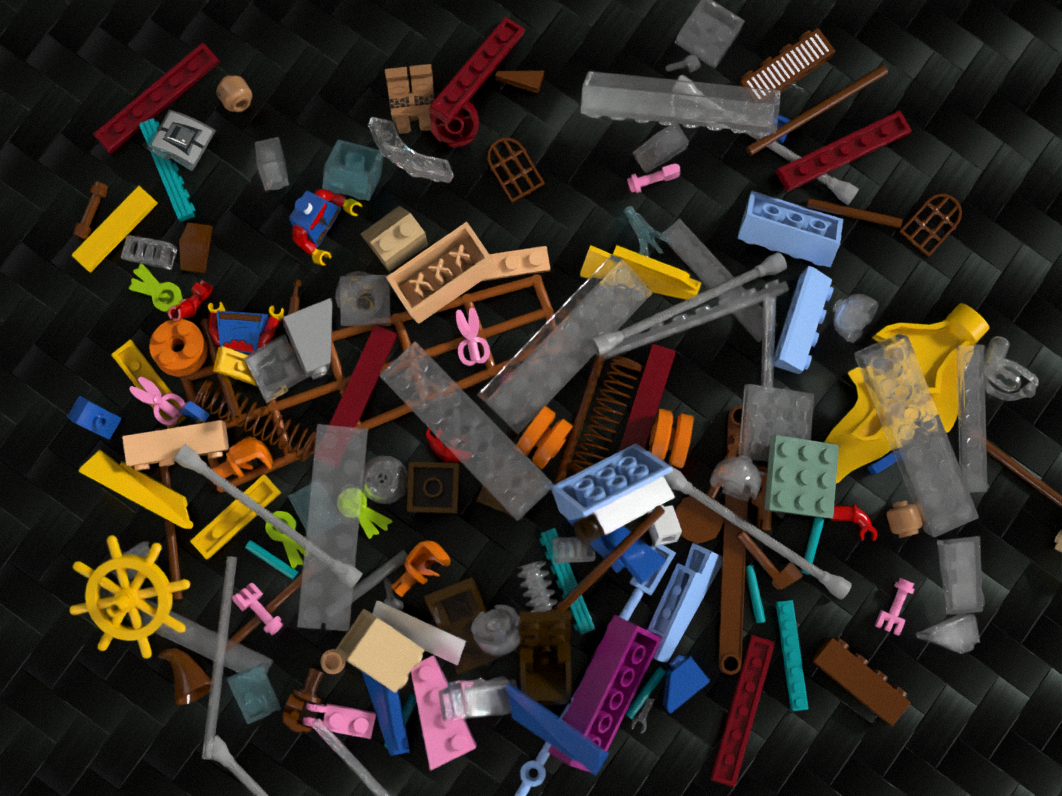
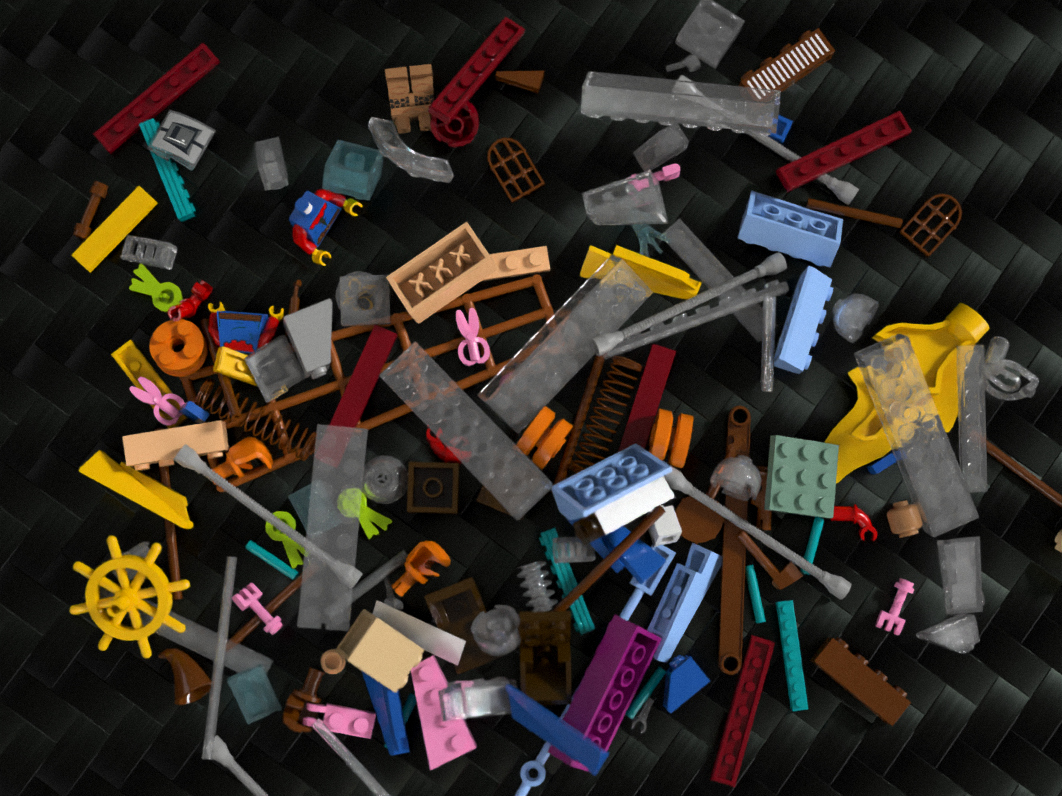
(94, 417): blue brick -> none
(195, 247): reddish brown slope -> none
(234, 93): medium nougat head -> none
(234, 518): yellow plate -> none
(395, 238): tan slope -> none
(627, 202): none -> clear wedge
(773, 412): clear plate -> none
(816, 110): reddish brown piece -> none

